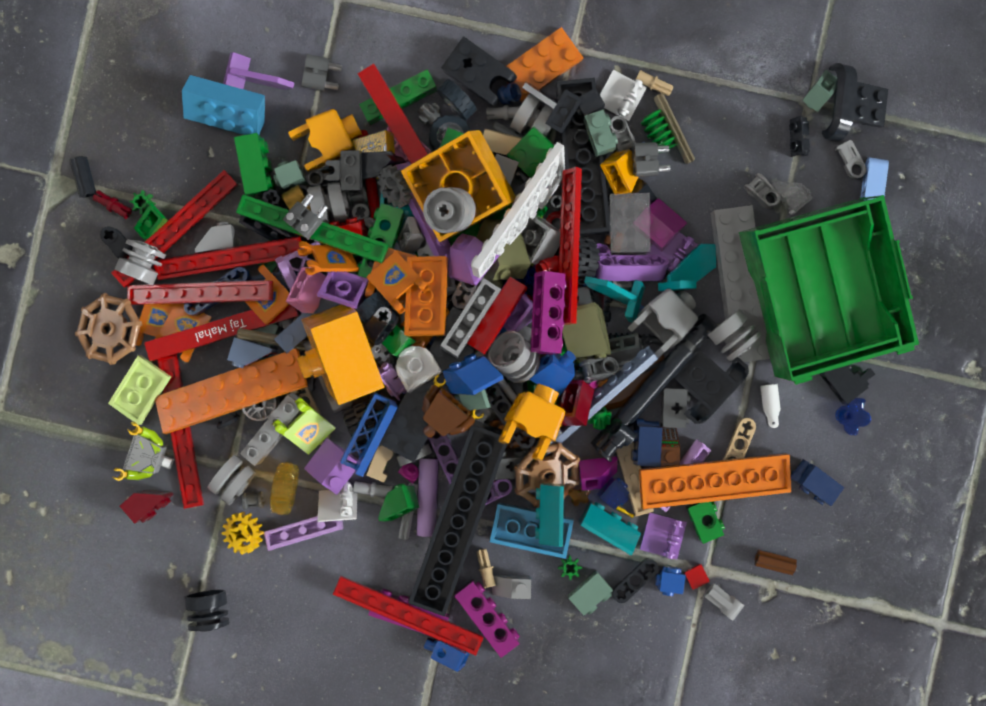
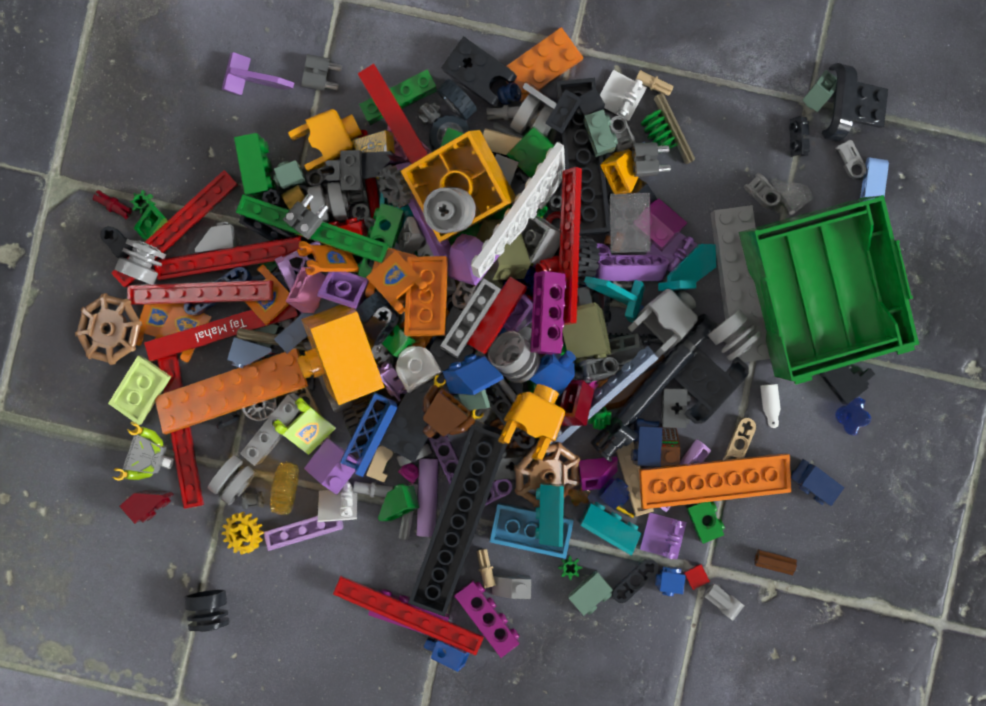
(83, 177): black axle -> none
(223, 106): dark azure brick -> none

